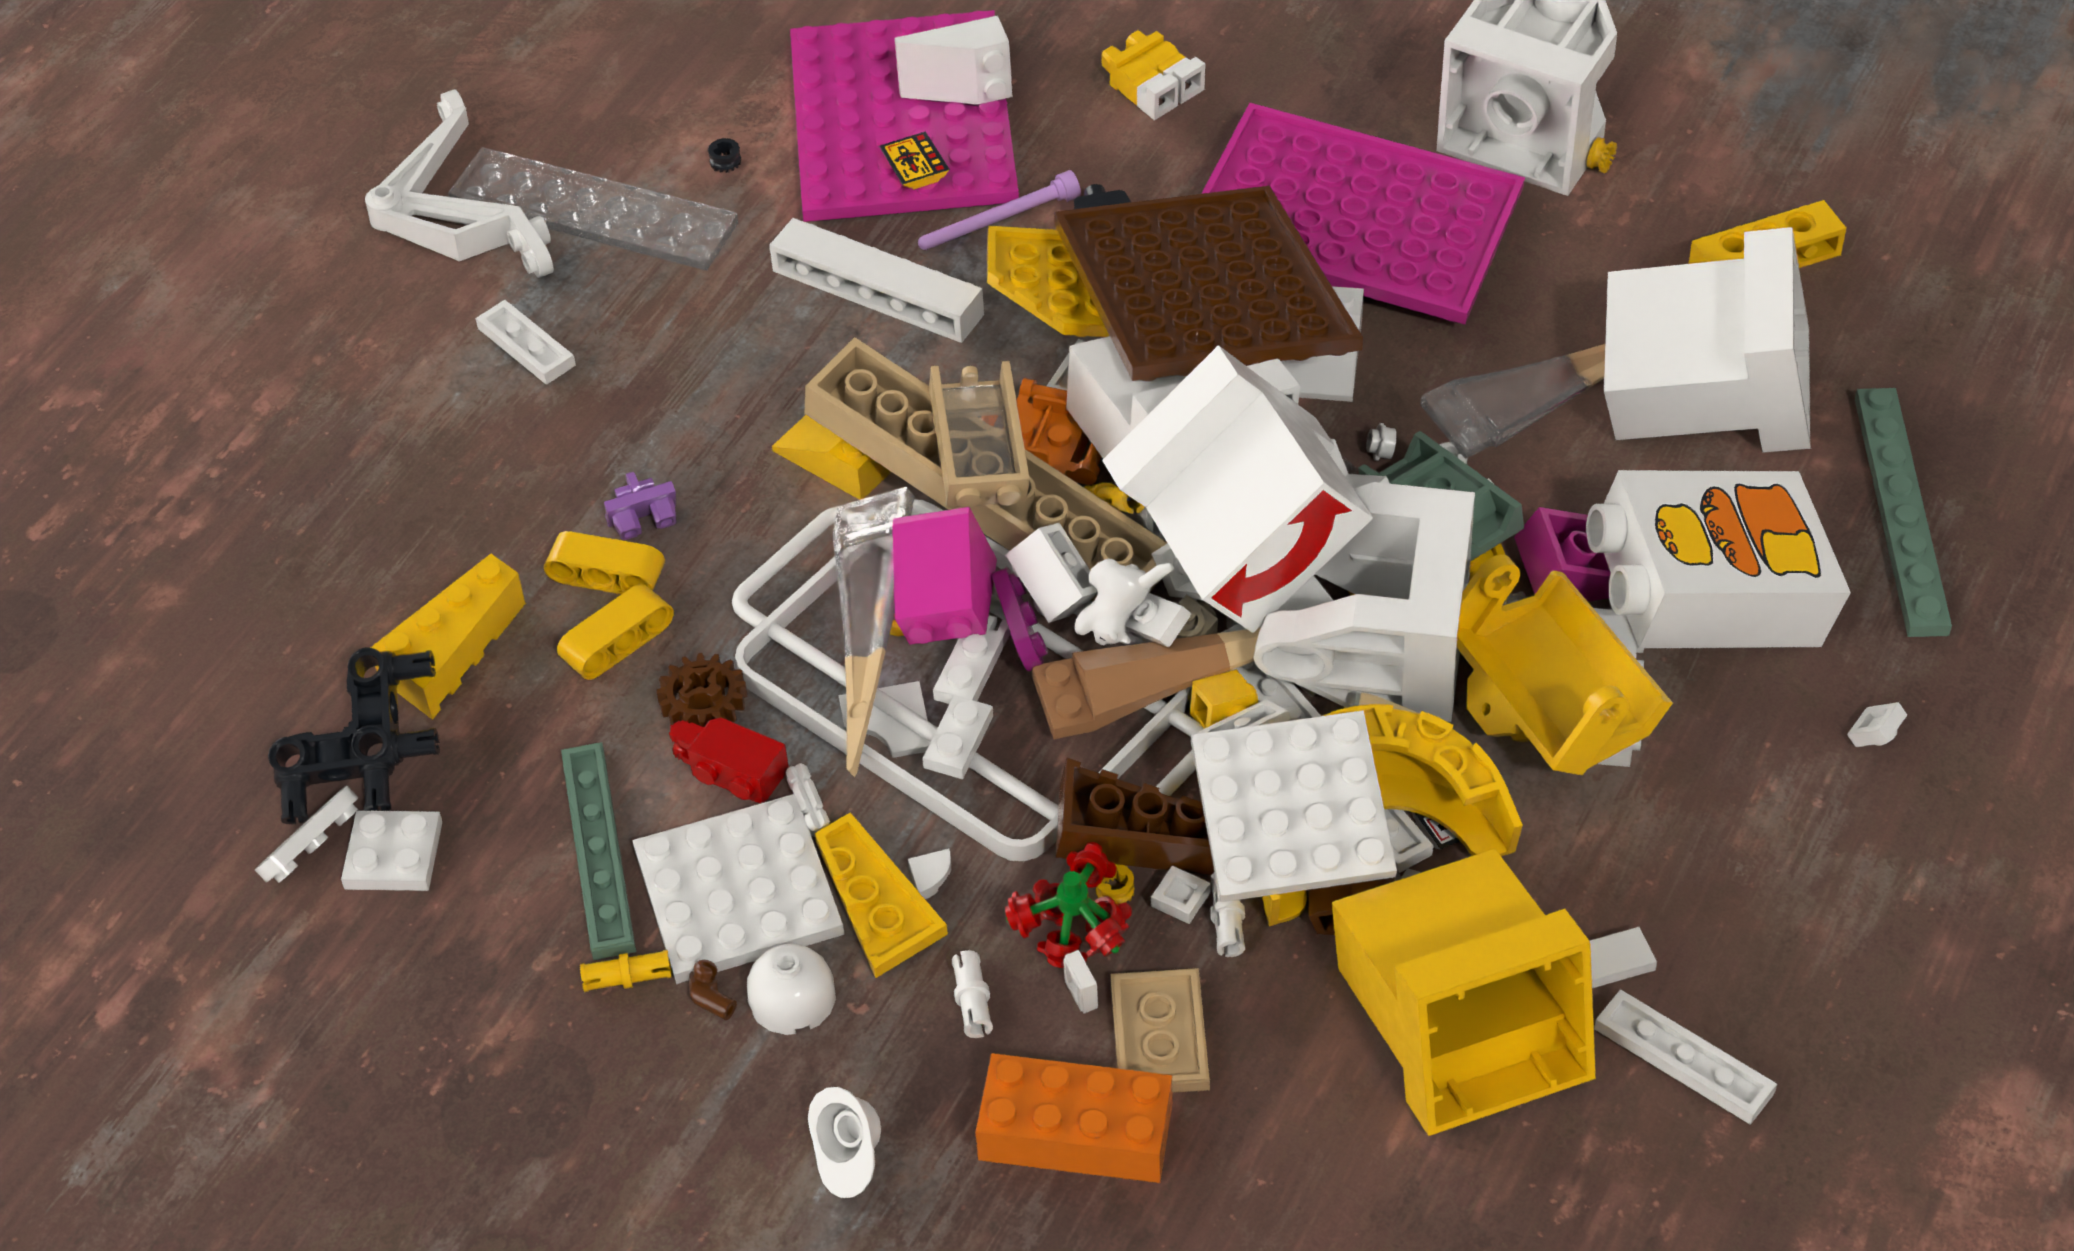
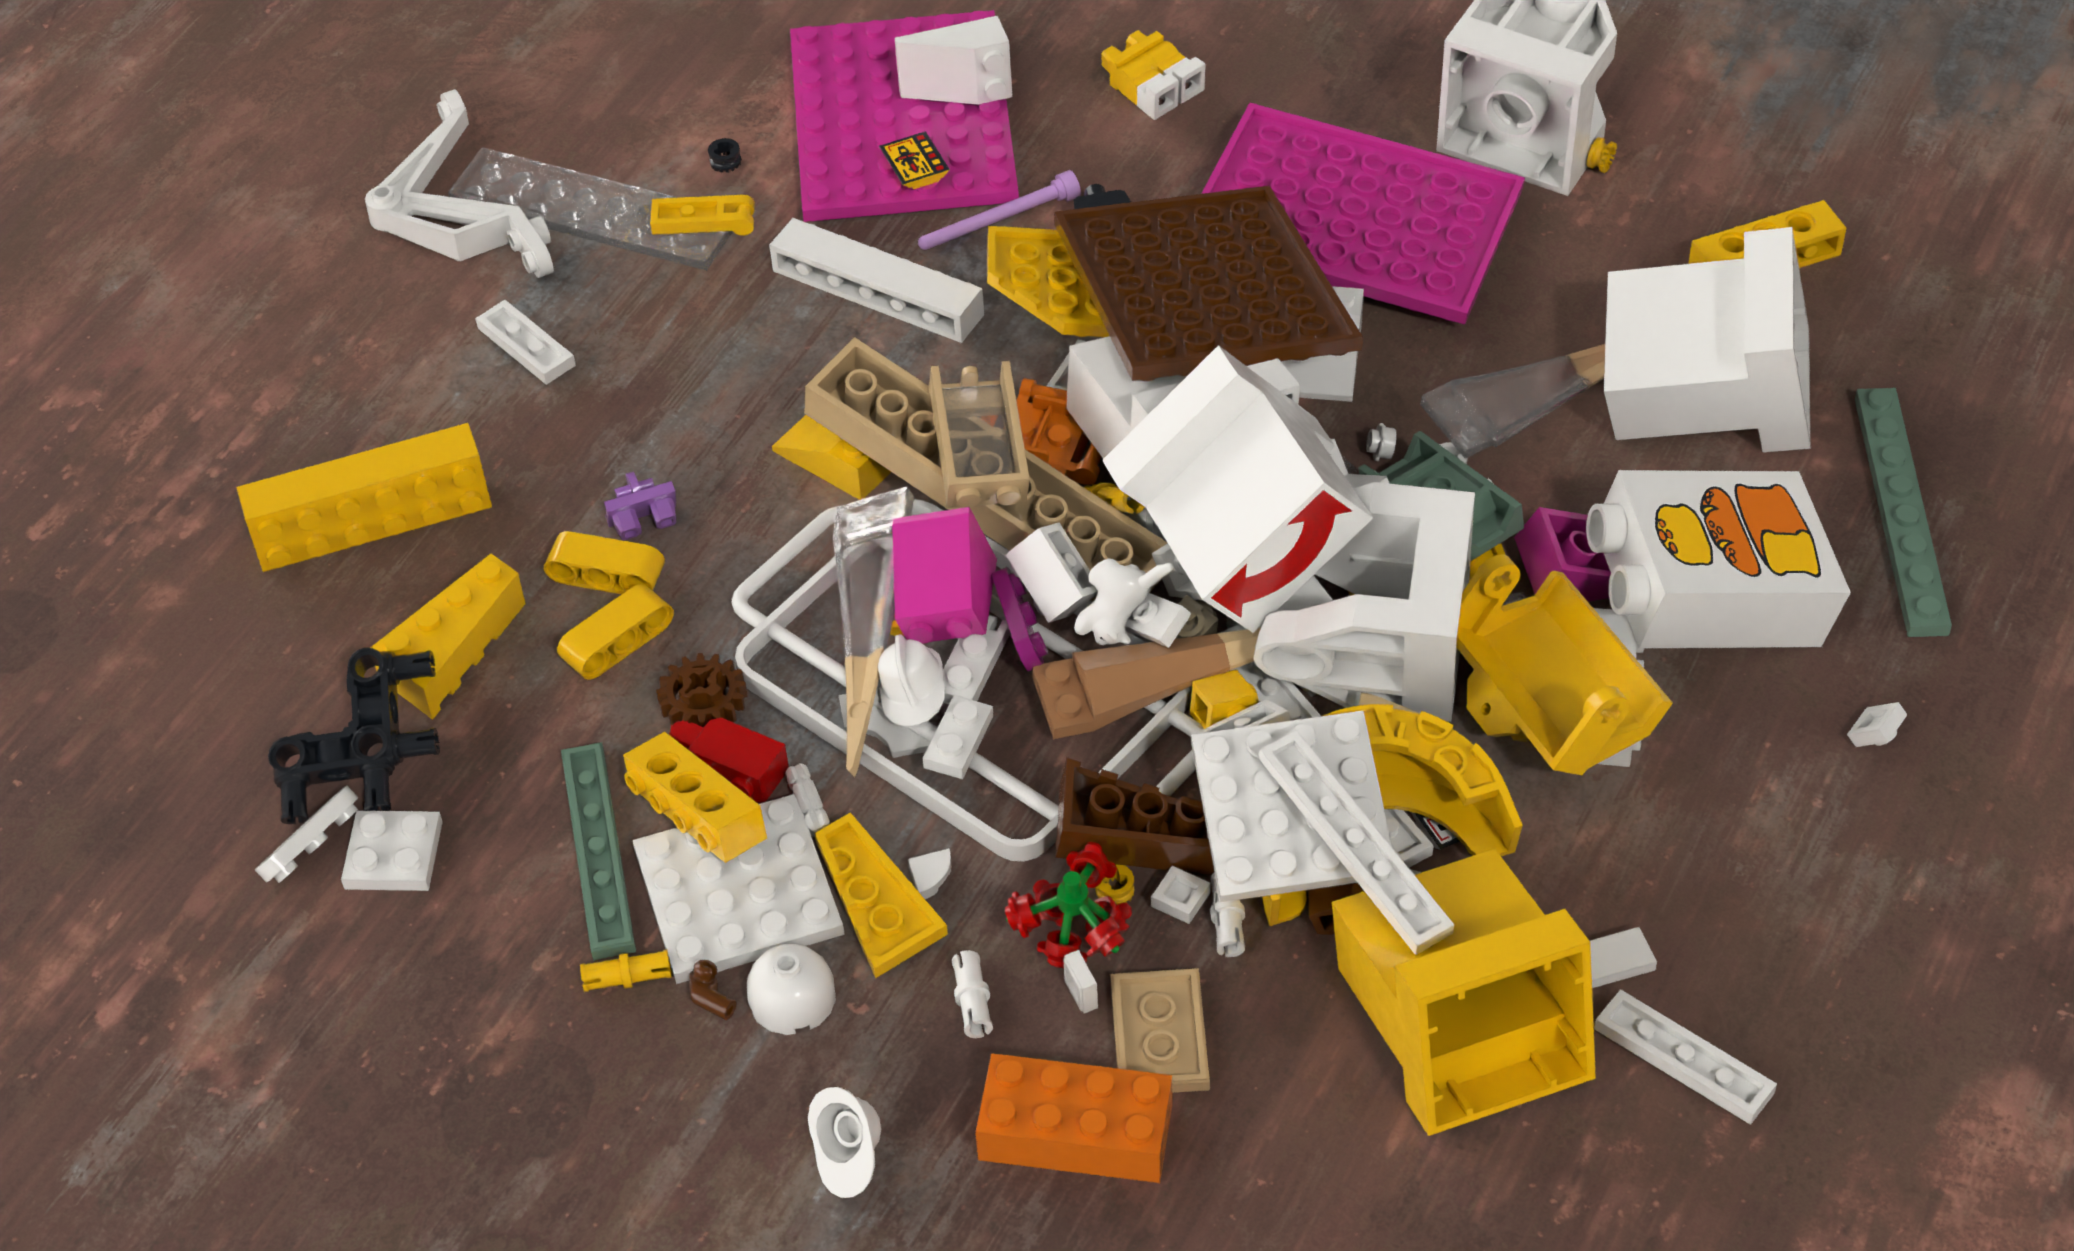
(364, 497): none -> yellow brick
(694, 797): none -> yellow brick
(703, 214): none -> yellow plate
(910, 682): none -> white piece
(1356, 842): none -> white plate

